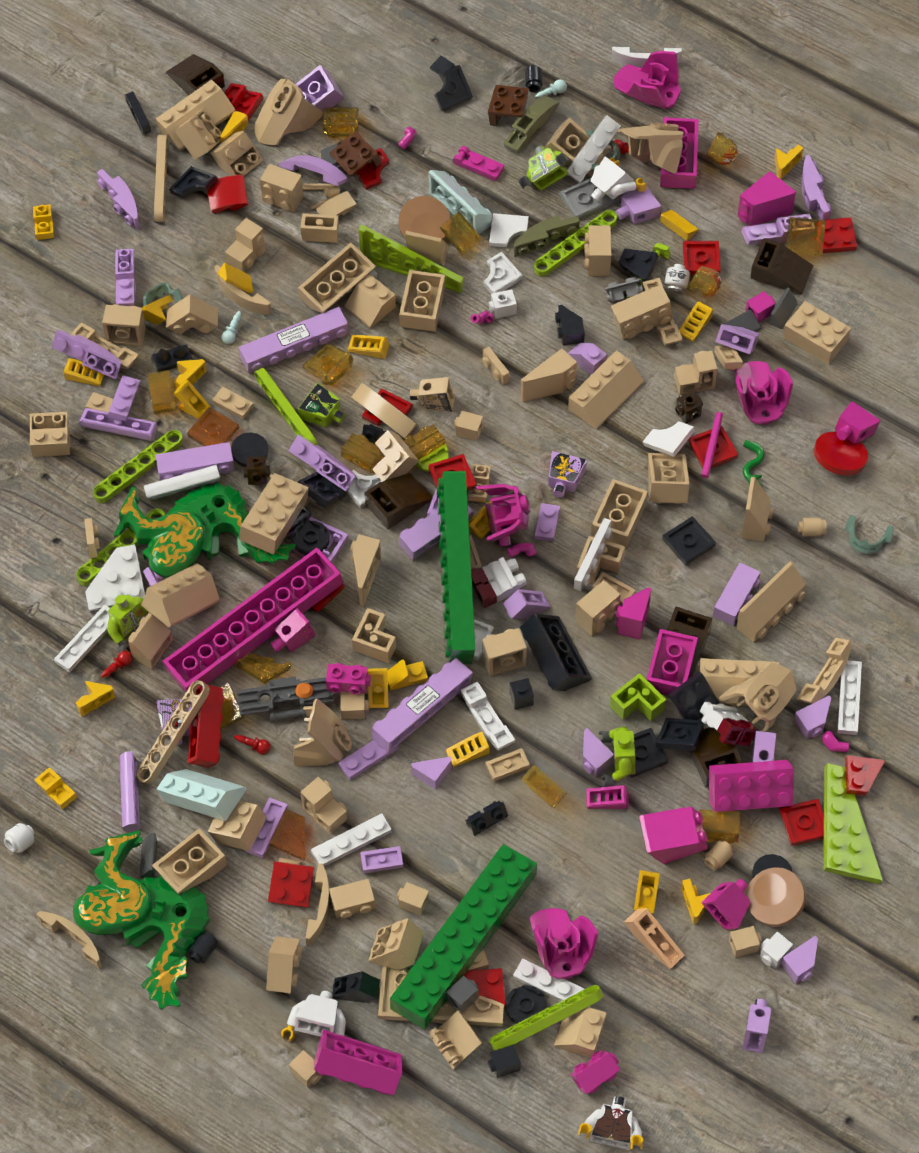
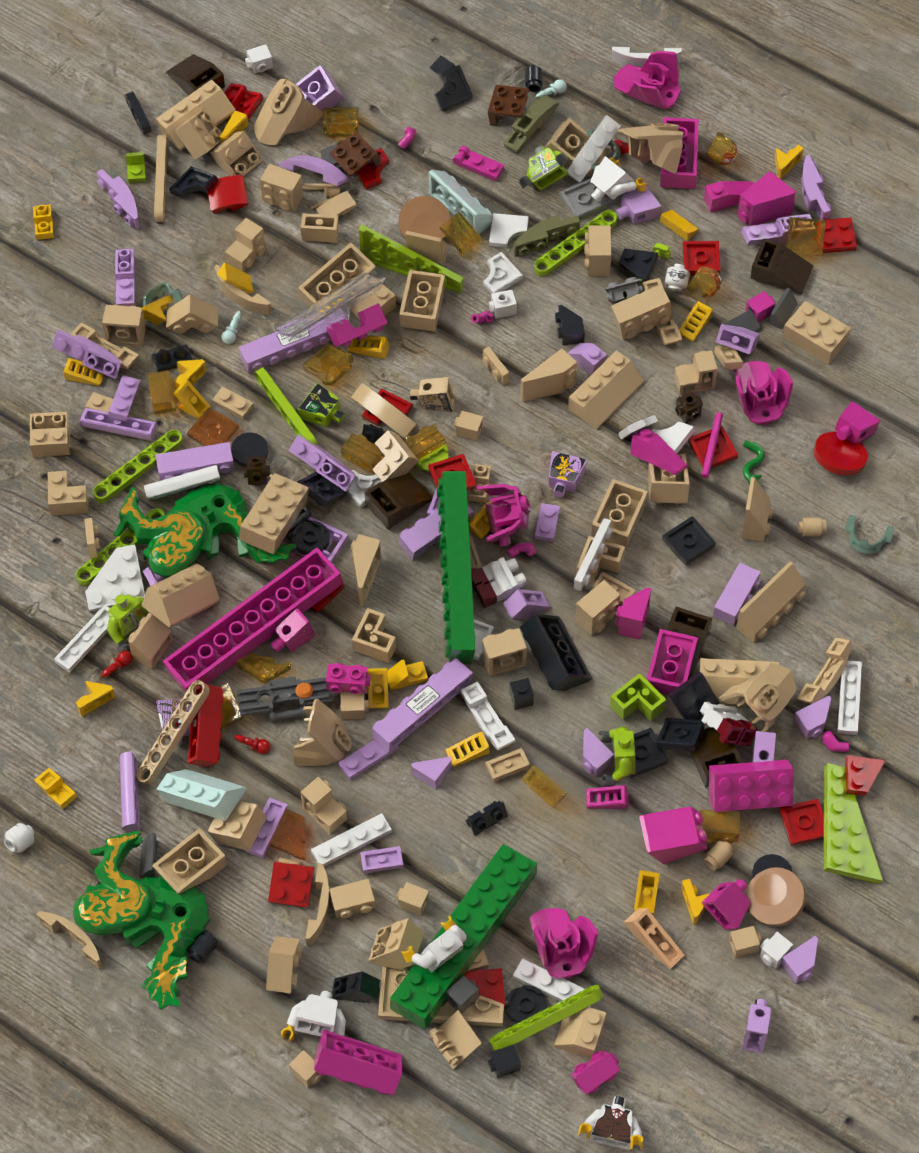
(65, 499): none -> tan brick
(136, 167): none -> lime slope
(259, 59): none -> white brick
(331, 306): none -> clear hinge
(371, 320): none -> dark pink arch
(440, 949): none -> white torso
(635, 427): none -> white tile
(656, 451): none -> dark pink slope
(724, 194): none -> dark pink slope

